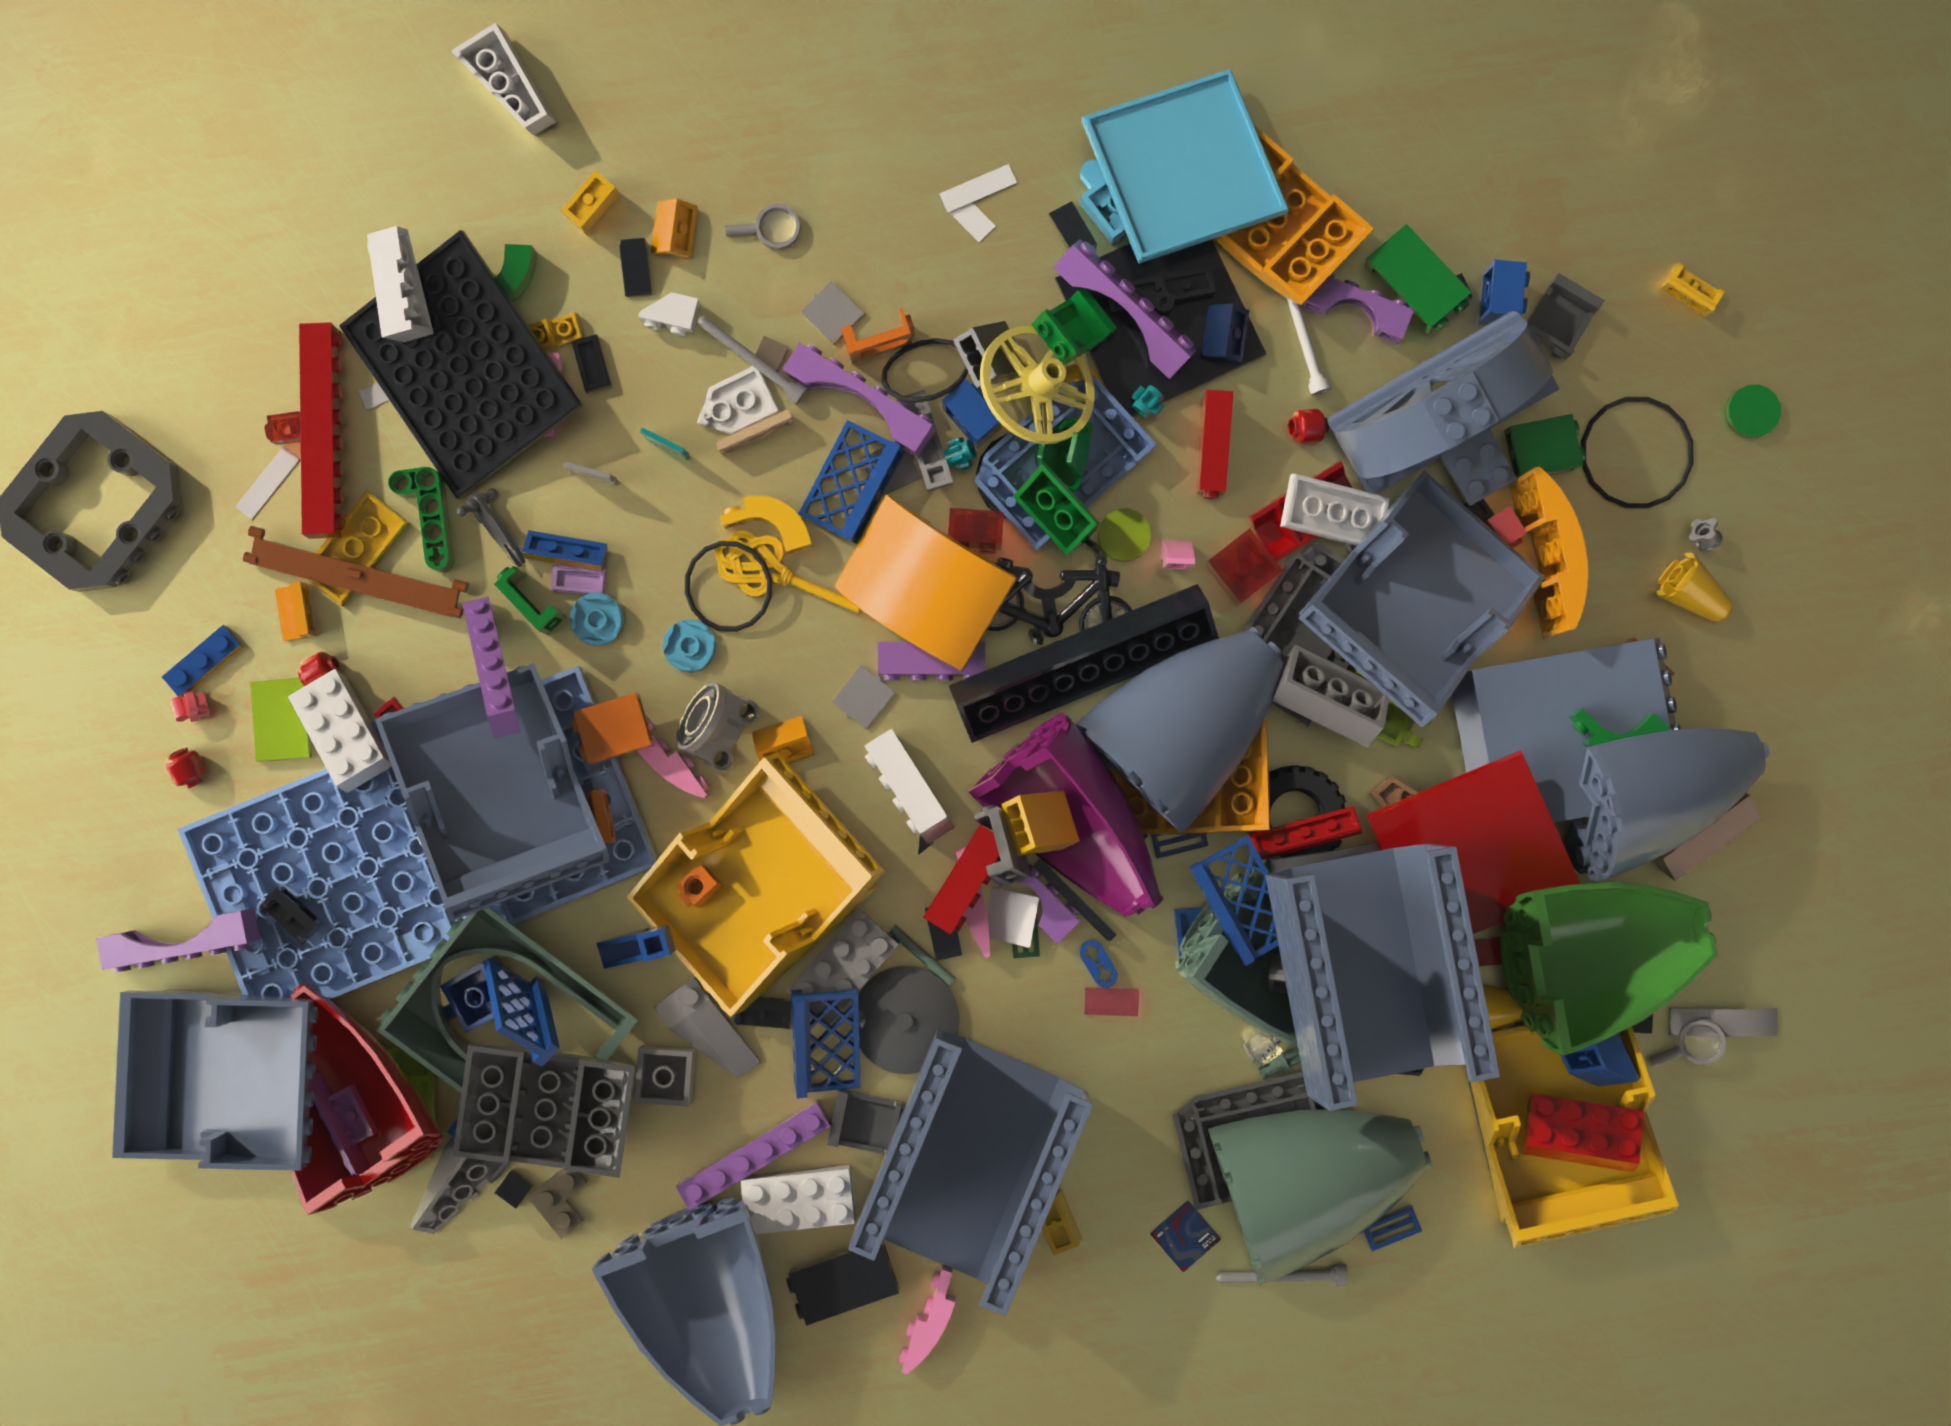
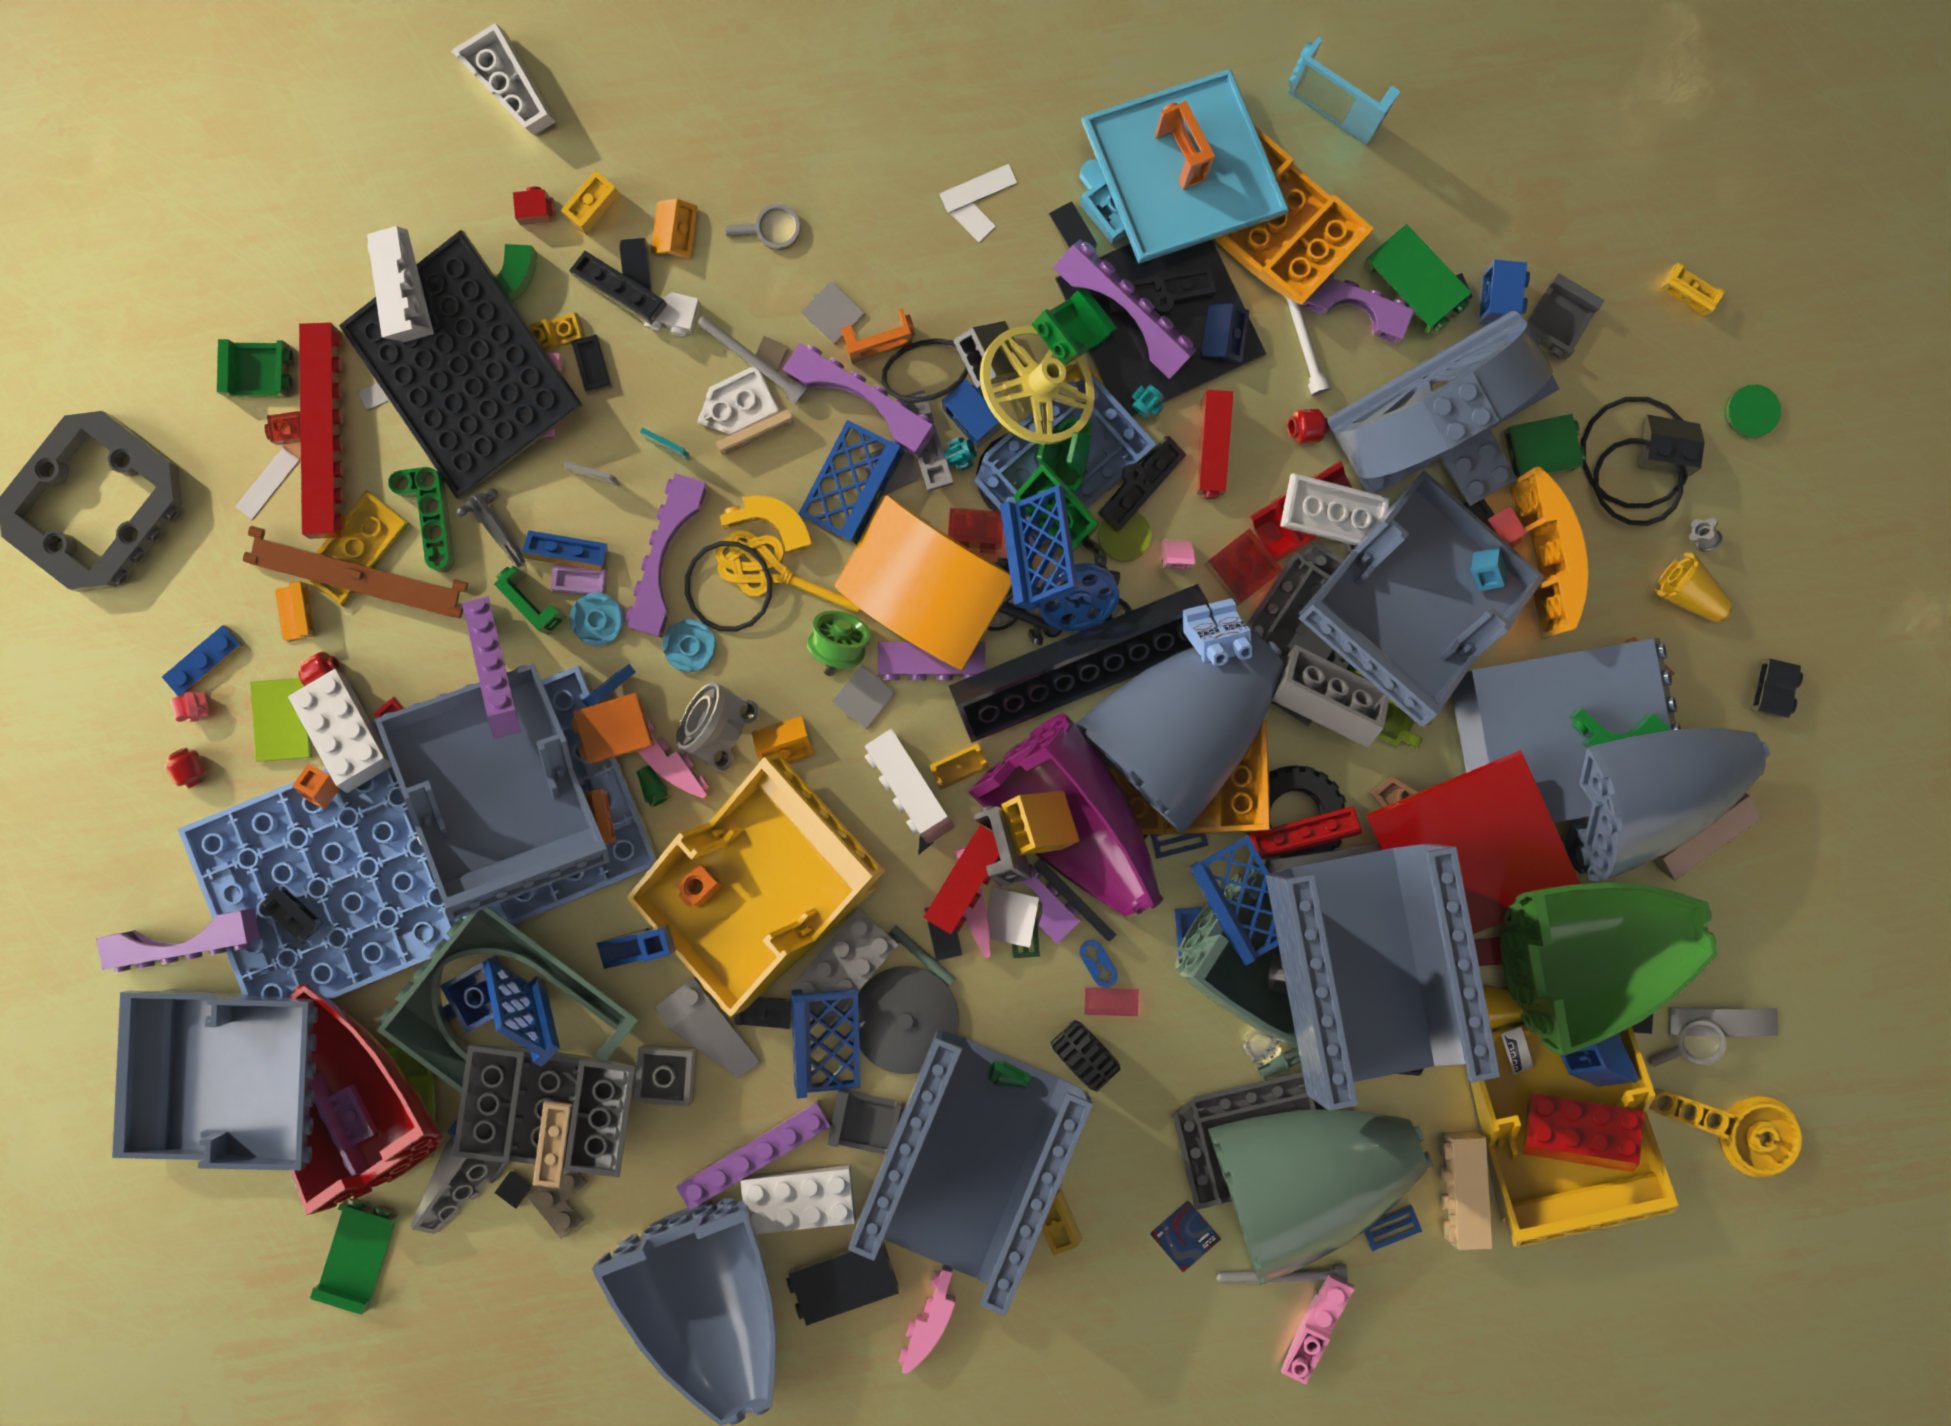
(254, 369): none -> green panel
(316, 786): none -> orange brick
(355, 1256): none -> green panel
(533, 206): none -> red brick
(552, 1144): none -> tan tile
(609, 686): none -> blue tile
(618, 287): none -> black tile
(652, 787): none -> green cone
(683, 503): none -> medium lavender arch
(838, 640): none -> bright green wheel
(959, 766): none -> yellow hinge
(1006, 1074): none -> green cone
(1020, 556): none -> blue fence
(1082, 599): none -> blue wedge
(1085, 1055): none -> black tyre
(1141, 482): none -> black hinge
(1197, 165): none -> orange panel
(1217, 632): none -> light blue hips
(1316, 1328): none -> bright pink slope
(1337, 98): none -> medium azure panel
(1466, 1190): none -> tan brick
(1489, 569): none -> dark azure panel
(1517, 1050): none -> white sticker
(1608, 508): none -> black piece
(1672, 445): none -> black slope
(1738, 1130): none -> yellow beam
(1777, 688): none -> black brick

